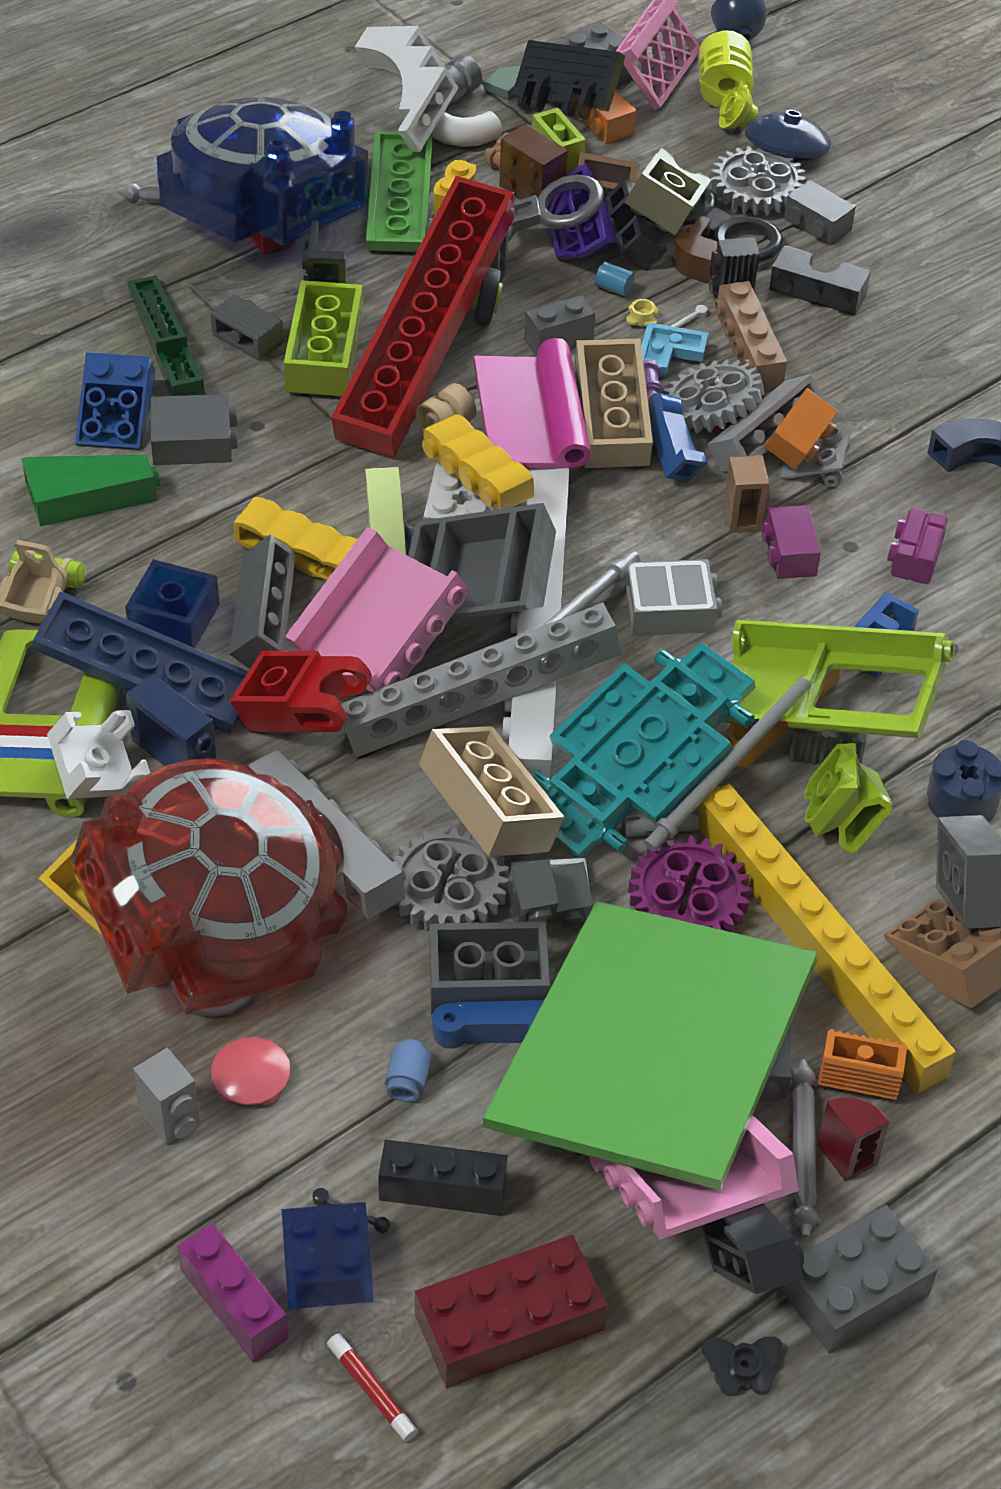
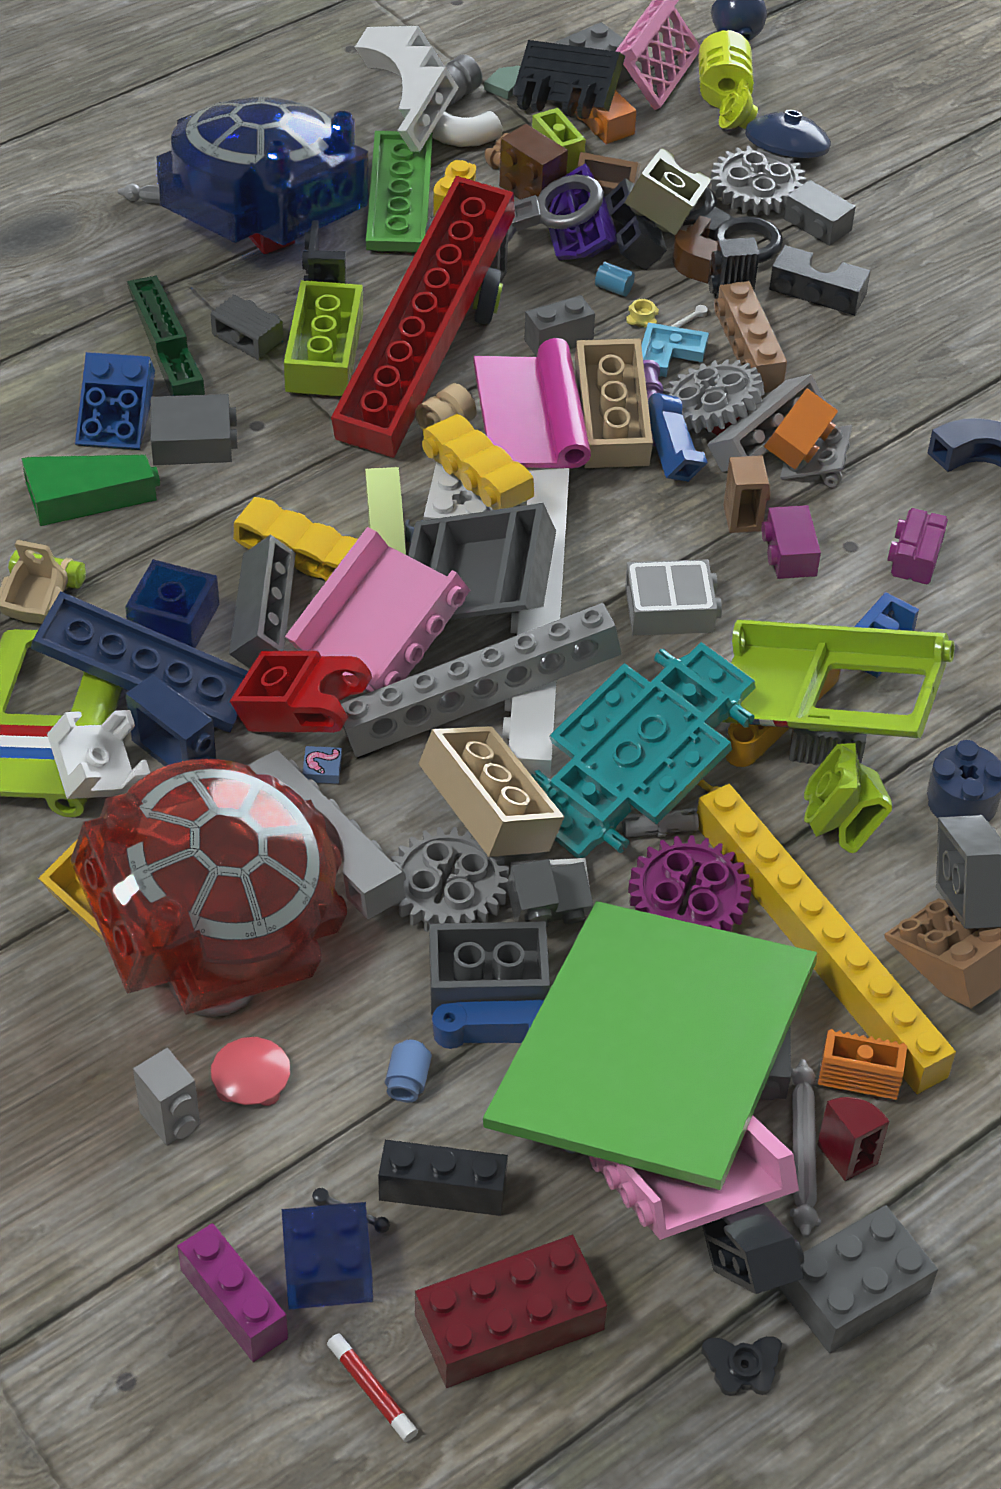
(322, 764): none -> medium blue tile
(614, 573): light grey bar -> none
(668, 827): light grey bar -> none

